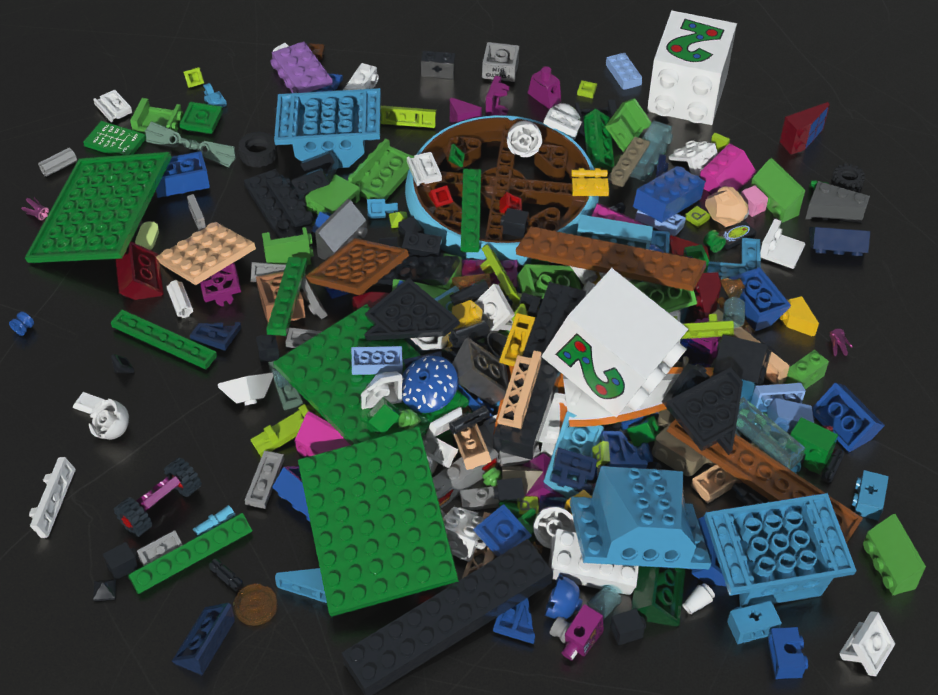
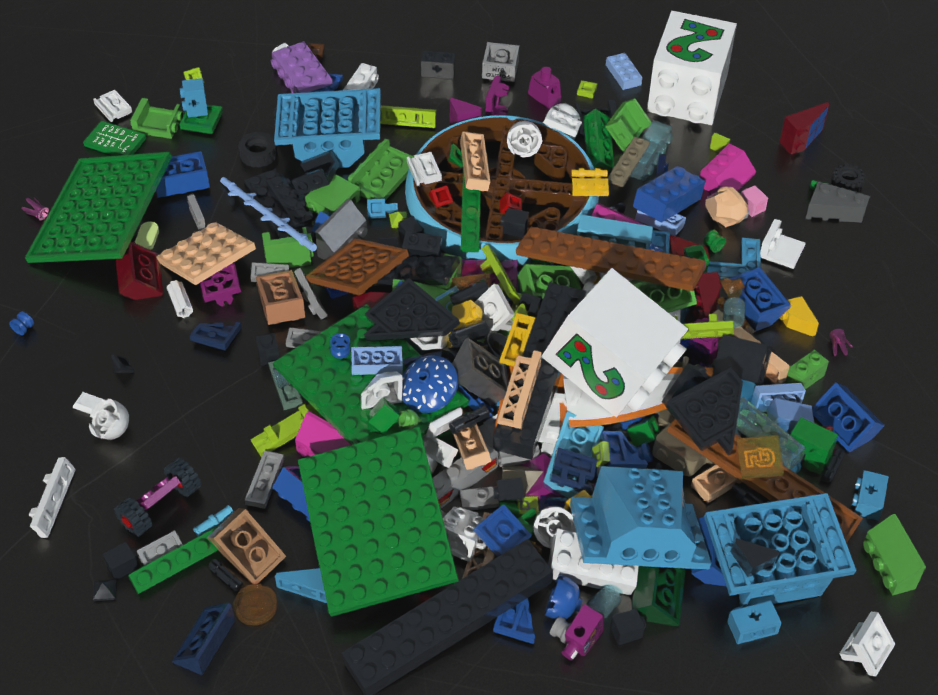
(57, 162): light grey axle -> none
(164, 339): green plate -> none
(194, 97): none -> dark azure brick
(213, 98): dark azure plate -> none
(216, 152): sand green piece -> none
(247, 388): white slope -> none
(247, 546): none -> medium nougat slope
(268, 215): none -> light blue plant
(287, 296): green plate -> none
(340, 345): none -> blue wheel
(475, 161): none -> light nougat piece
(491, 477): bright green plate -> none
(696, 154): white bracket -> none
(697, 216): lime tile -> none
(699, 598): white cone -> none
(736, 233): tile -> none
(752, 557): none -> black slope
(760, 457): none -> clear yellow tile
(782, 190): bright green slope -> none
(786, 664): blue brick -> none
(839, 240): dark blue slope -> none

